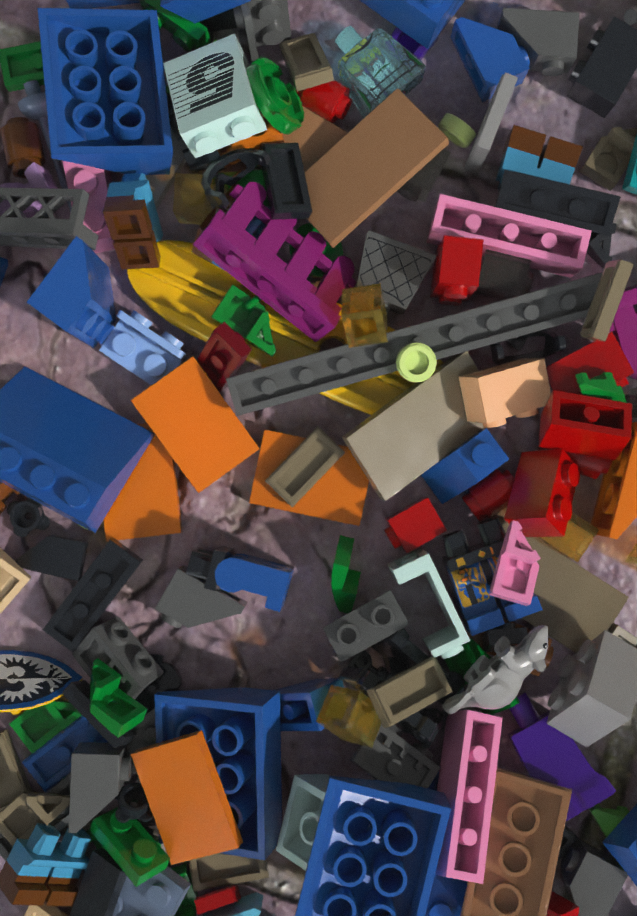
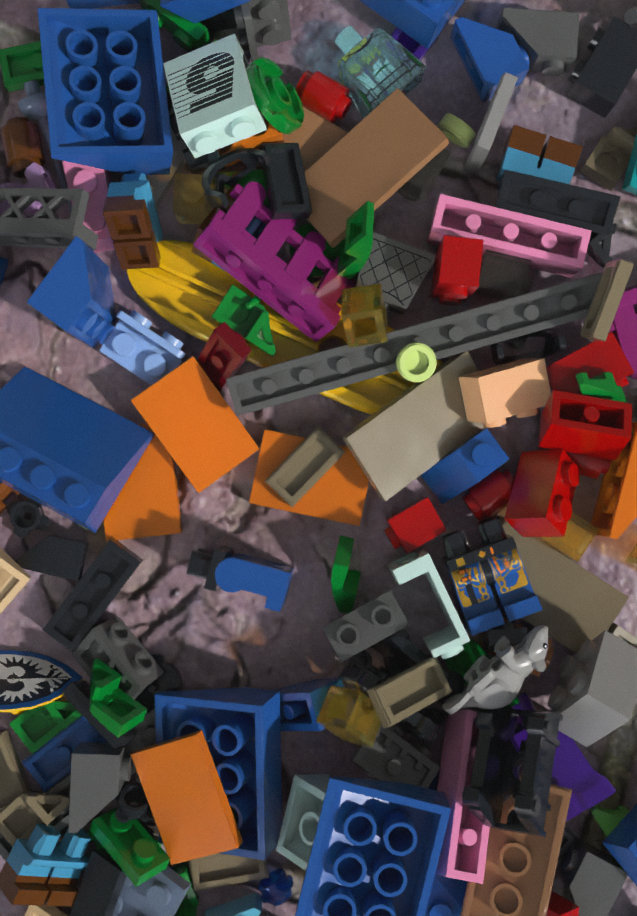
(191, 604): dark grey slope -> none
(217, 898): red tile -> none
(276, 888): none -> clear blue plate
(306, 62): dark tan tile -> none
(358, 241): none -> green slope
(498, 766): none -> black piece
(515, 568): bright pink slope -> none

